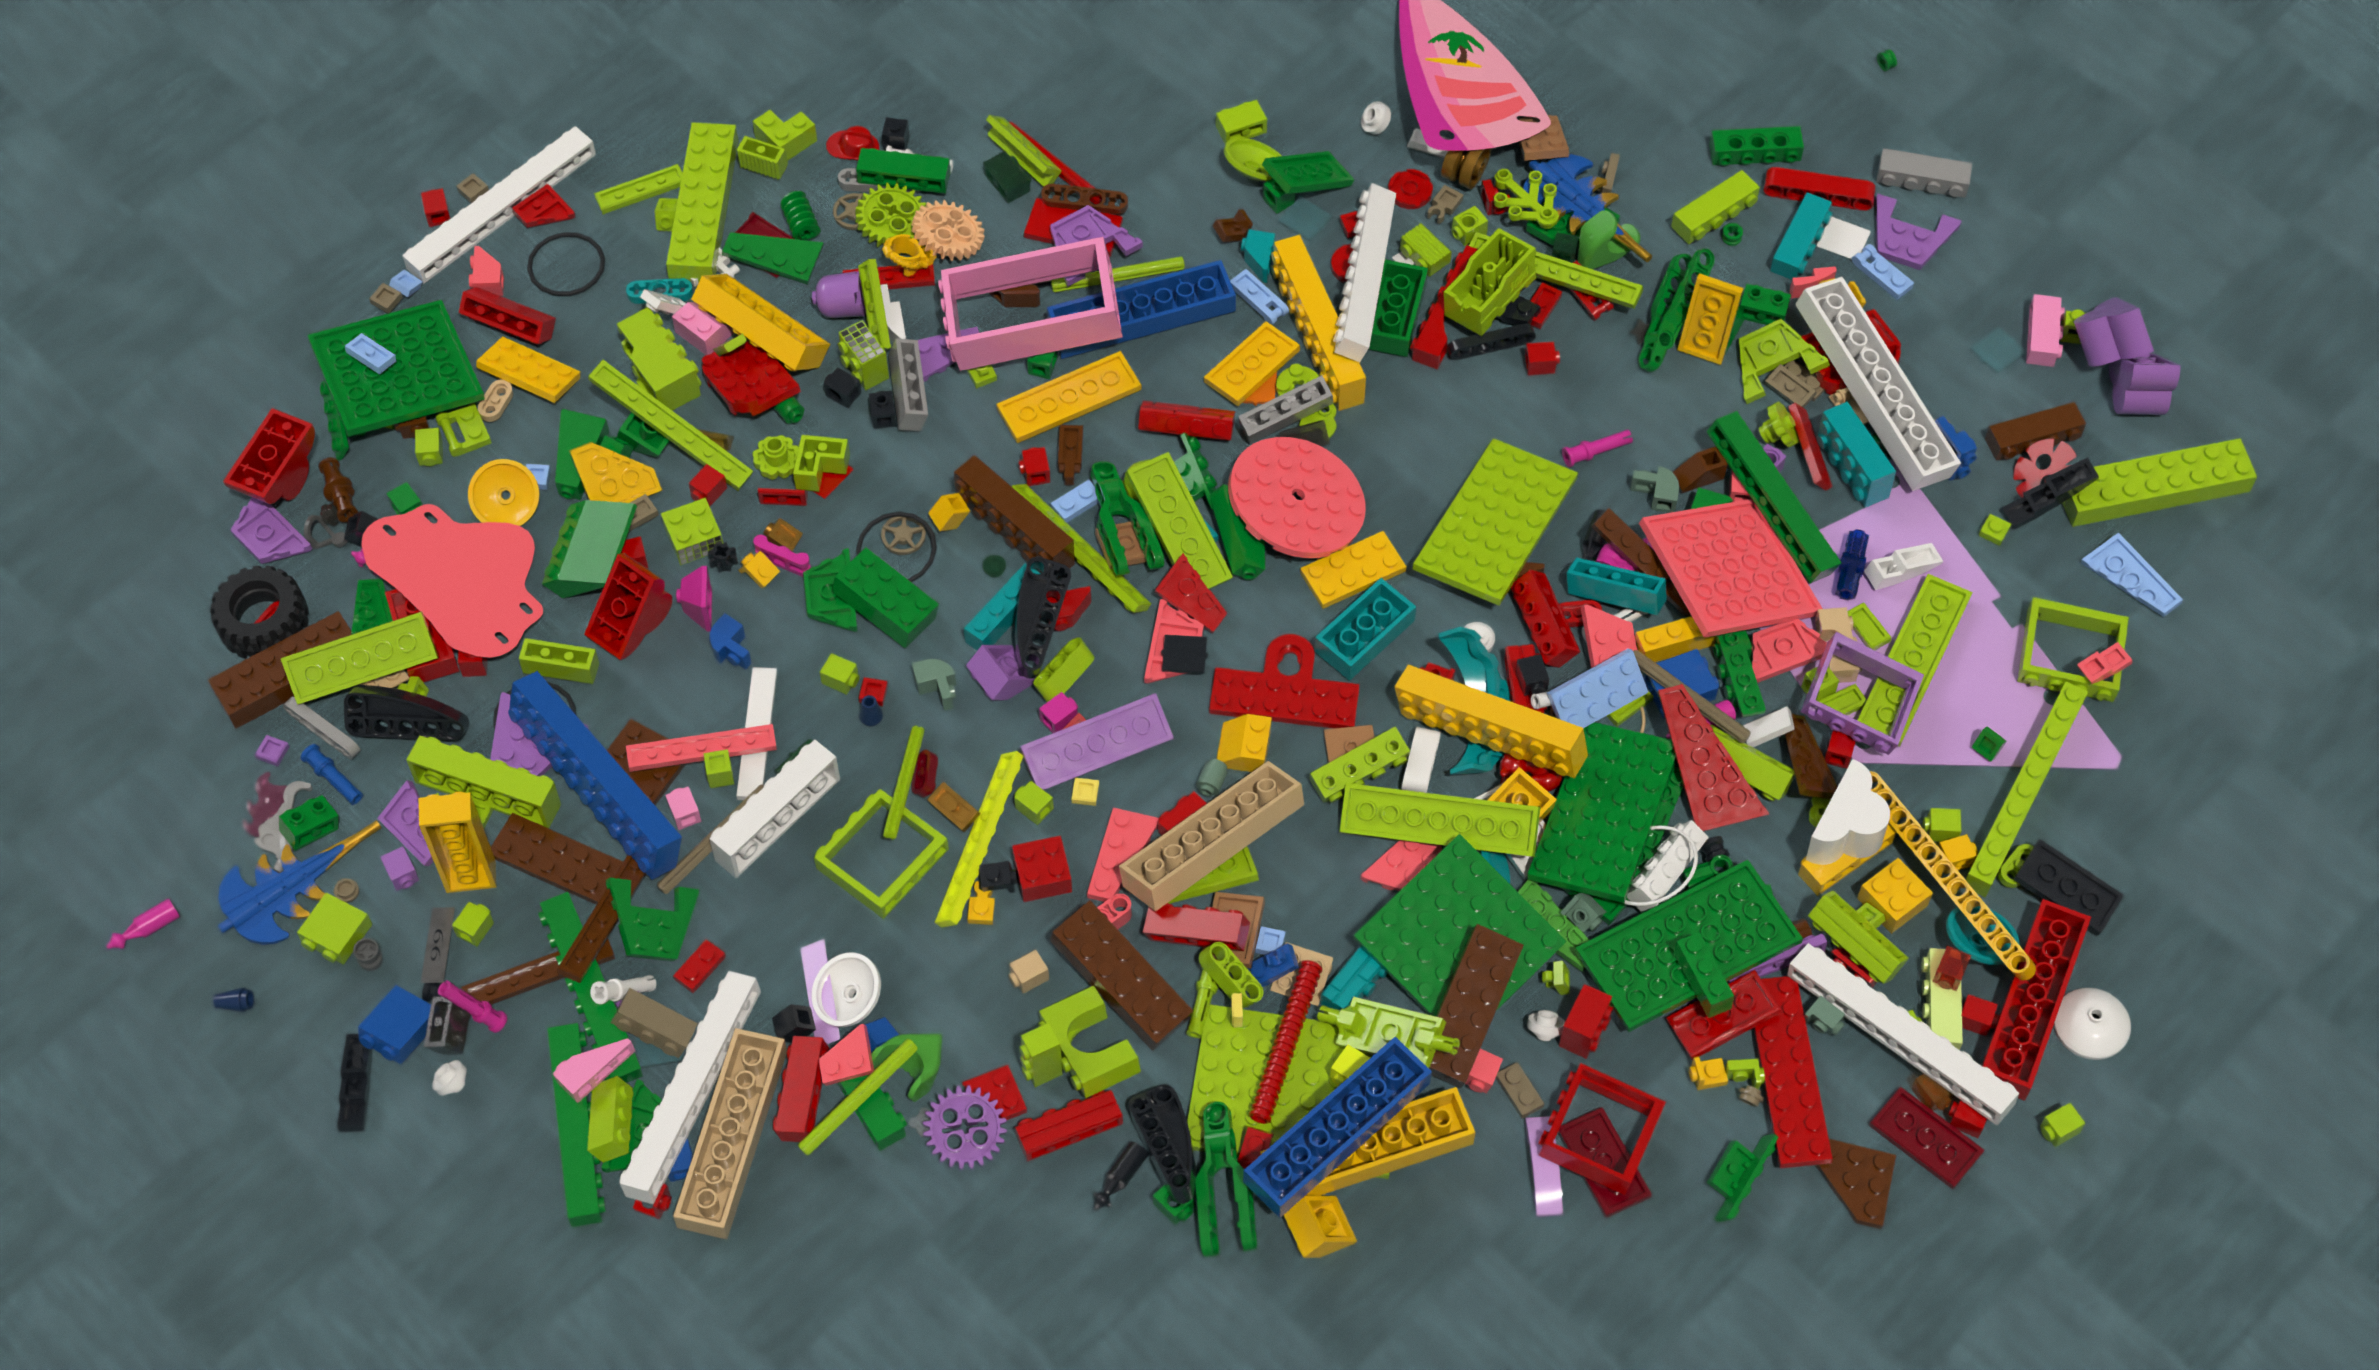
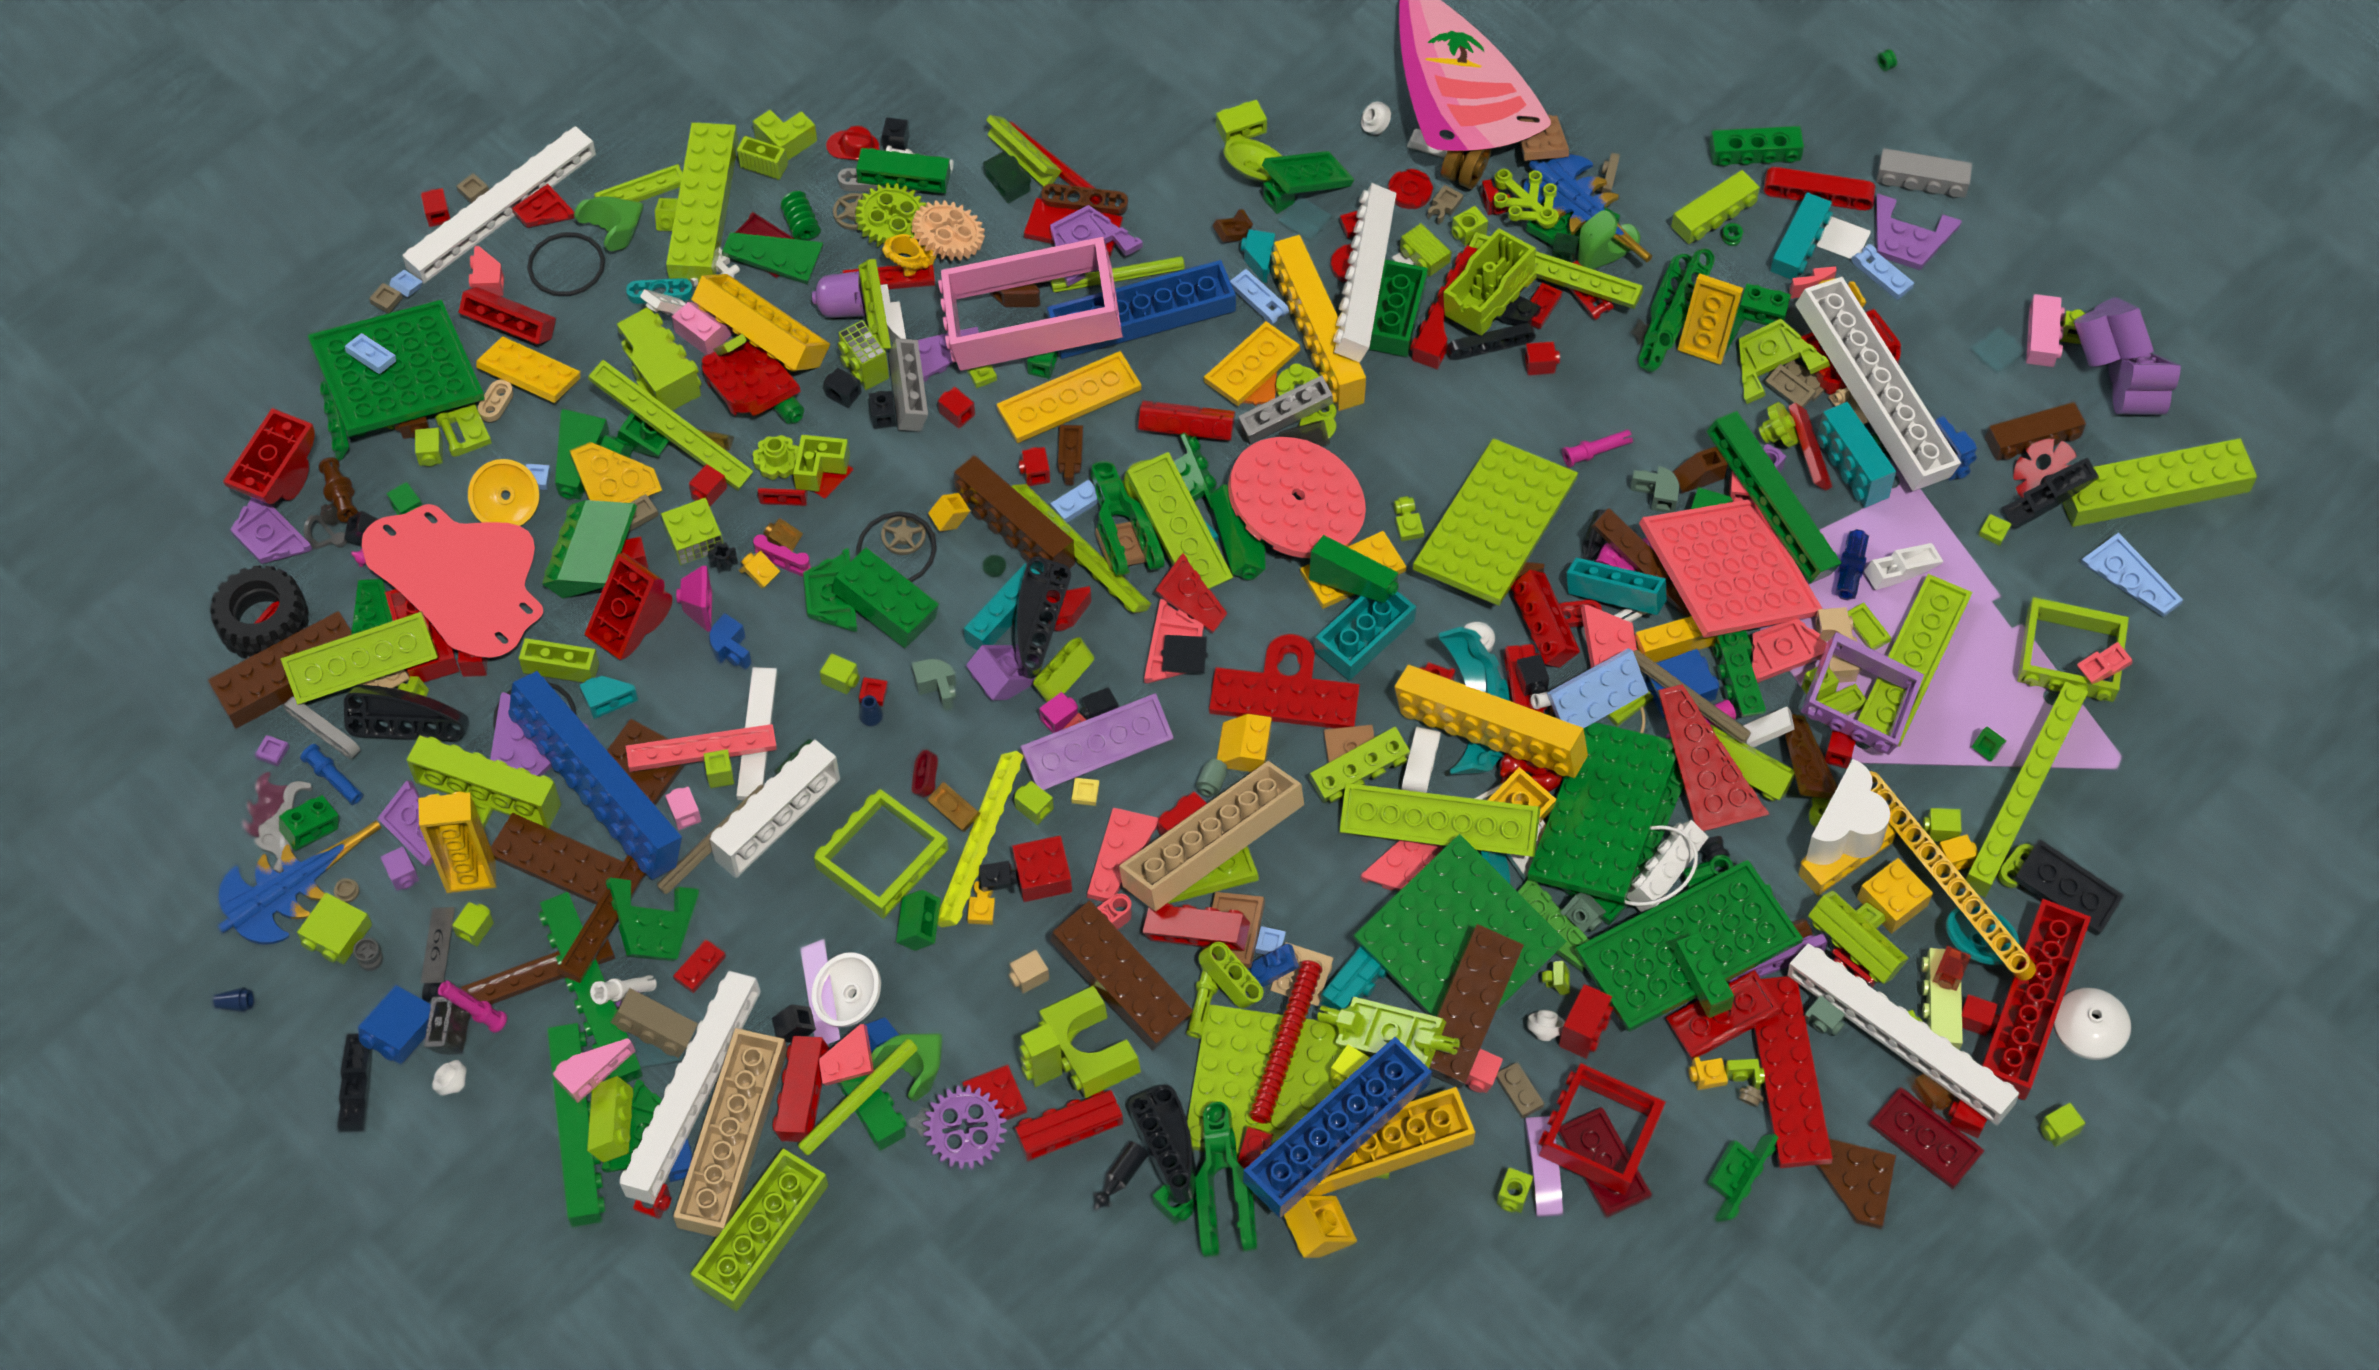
(146, 924): dark pink wheel -> none
(607, 695): none -> teal slope
(613, 214): none -> bright green animal
(759, 1230): none -> lime brick
(904, 782): lime axle -> none
(918, 920): none -> green brick
(956, 407): none -> red brick
(1098, 703): none -> black brick
(1236, 1008): light yellow tile -> none
(1351, 571): none -> green slope
(1408, 524): none -> lime plate
(1514, 1180): none -> lime brick

